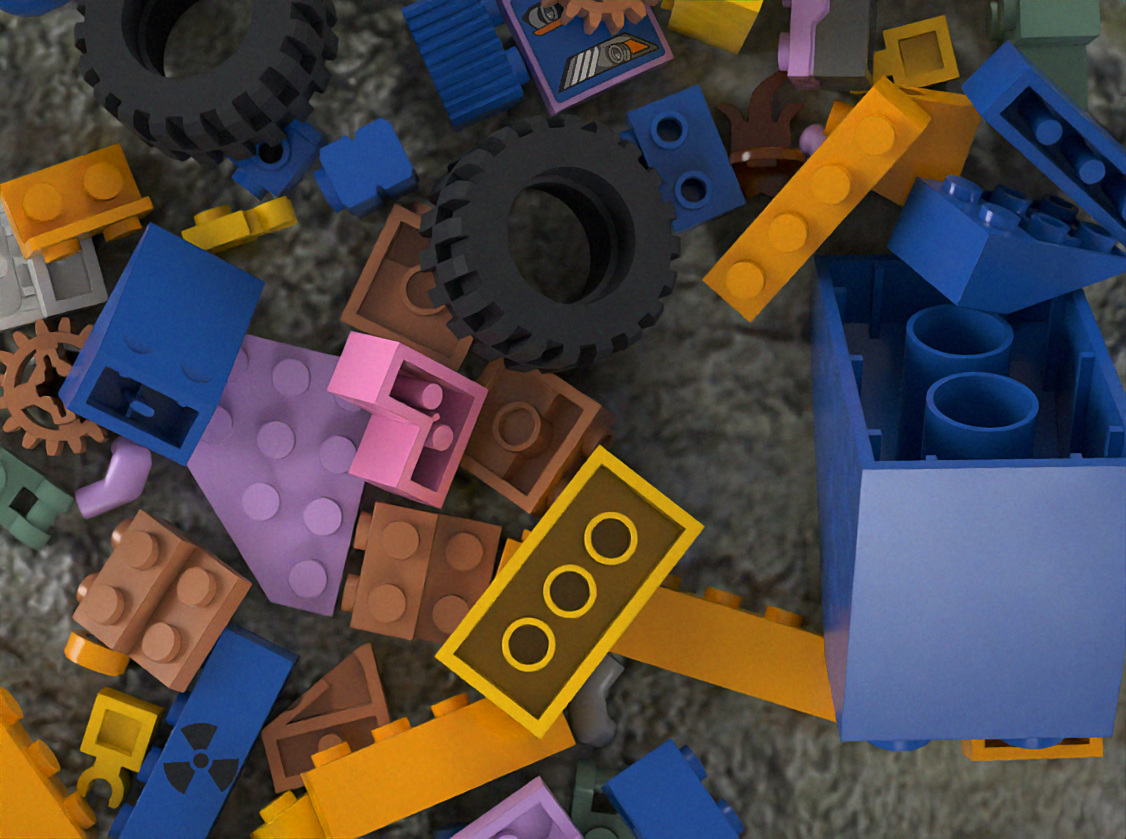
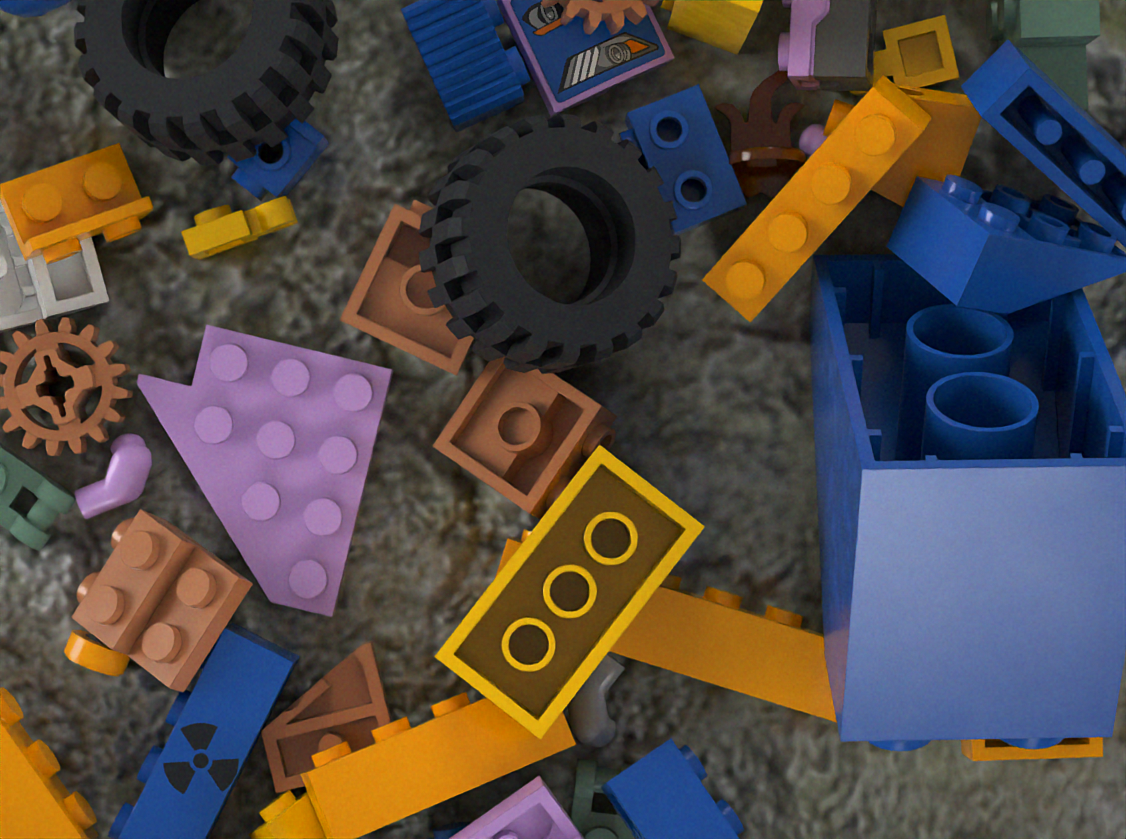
(119, 738): yellow plate -> none
(163, 345): blue slope -> none
(366, 170): blue brick -> none
(417, 416): bright pink brick -> none
(418, 571): nougat plate -> none

